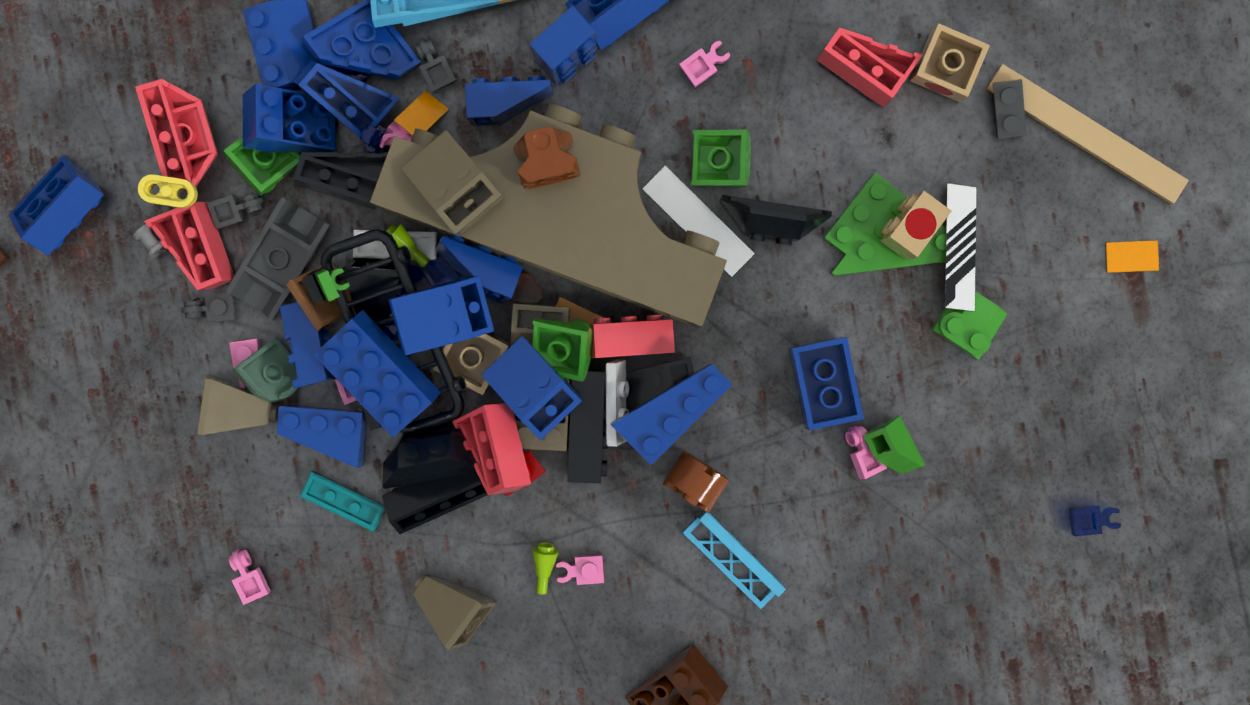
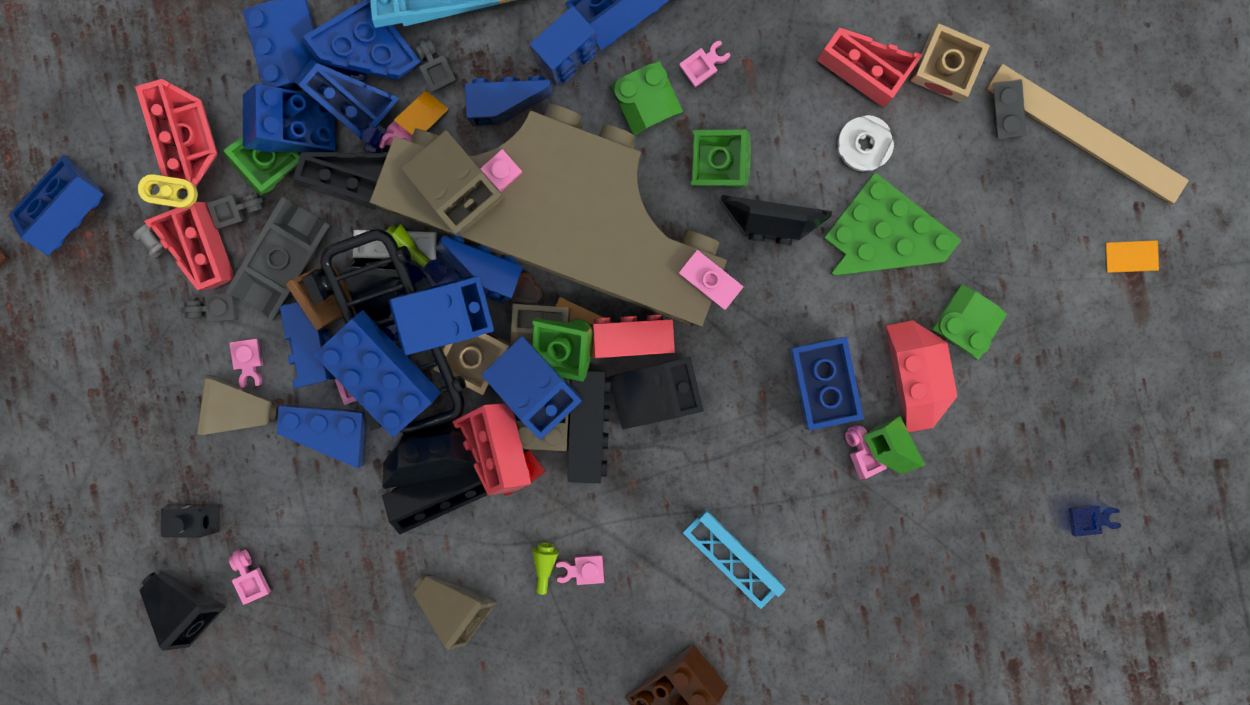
(177, 611): none -> black slope
(187, 520): none -> black torso
(268, 372): sand green tile -> none
(328, 284): bright green tile -> none
(342, 501): teal tile -> none
(501, 170): none -> bright pink plate
(545, 157): dark orange piece -> none
(616, 393): white plate -> none
(646, 97): none -> bright green slope
(664, 418): blue wedge -> none
(695, 216): white sticker -> none
(696, 481): dark orange brick -> none
(711, 280): none -> bright pink plate
(879, 137): none -> white plate
(915, 225): tan brick -> none
(921, 374): none -> coral wedge
(960, 247): white sticker -> none

